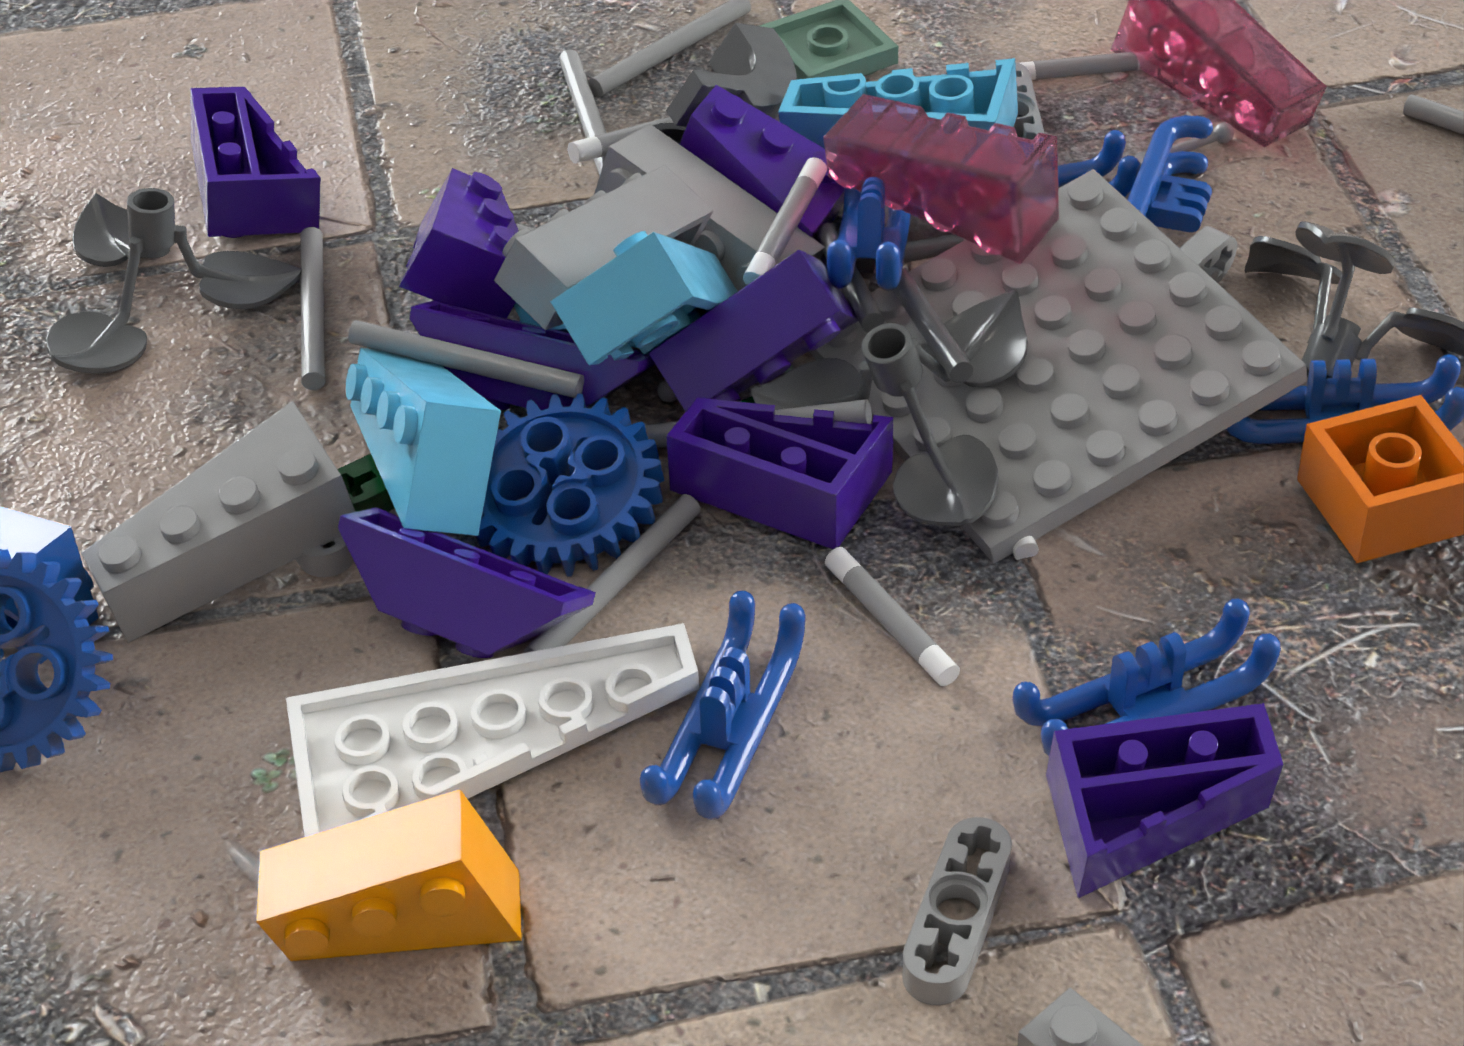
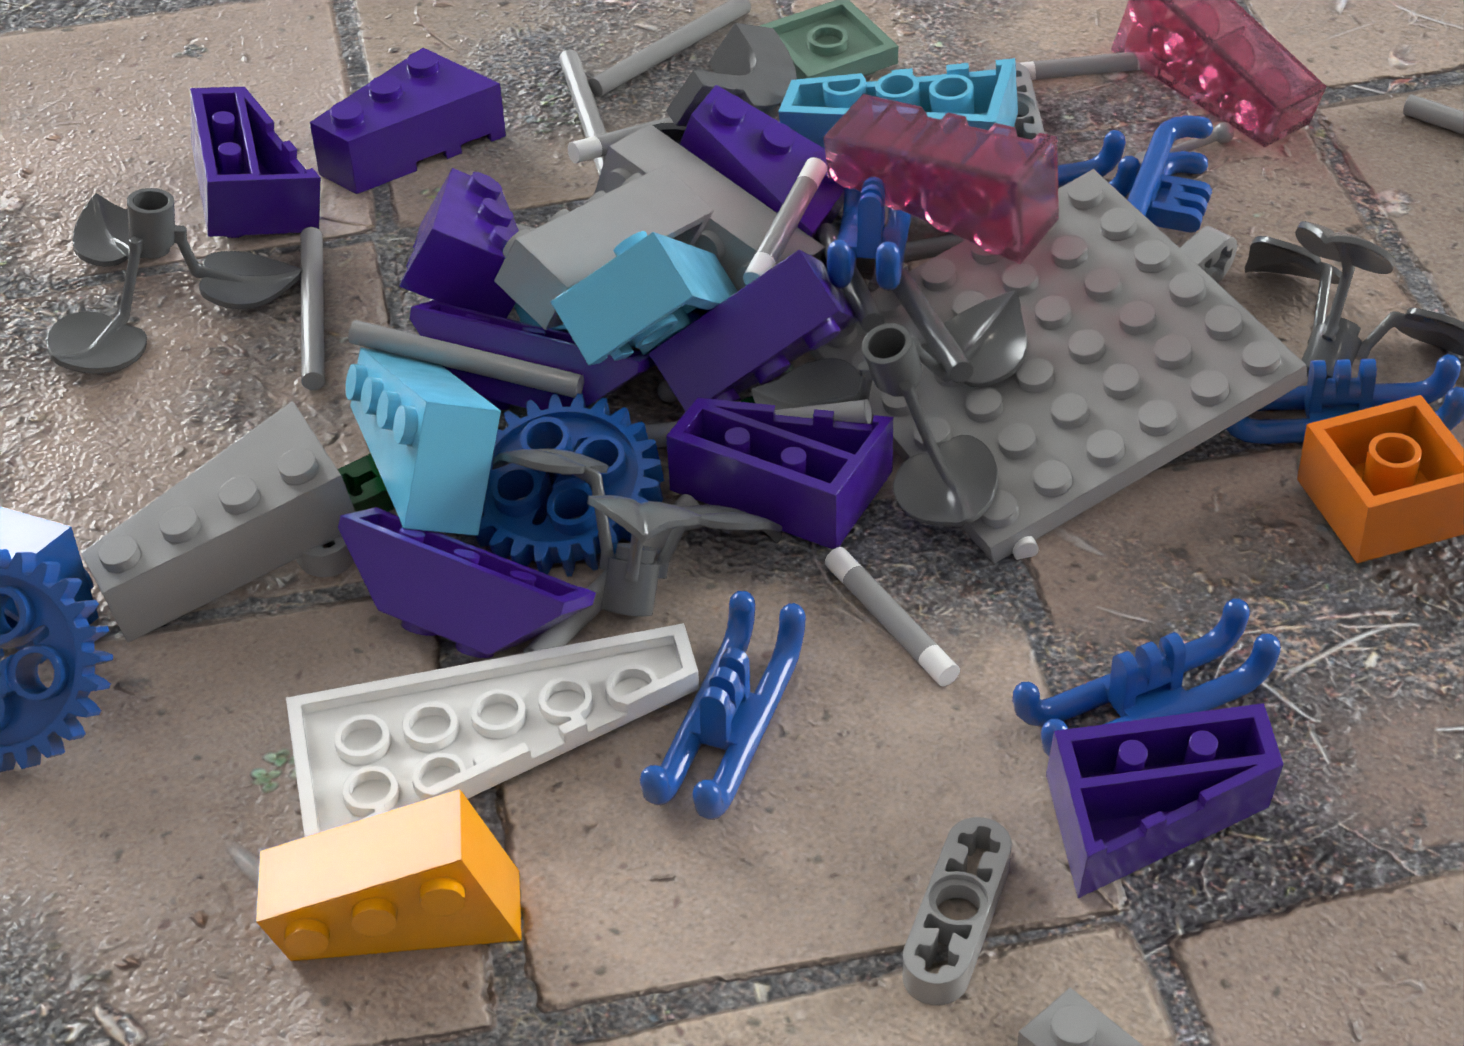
(404, 117): none -> dark purple wedge
(633, 569): none -> dark grey plant

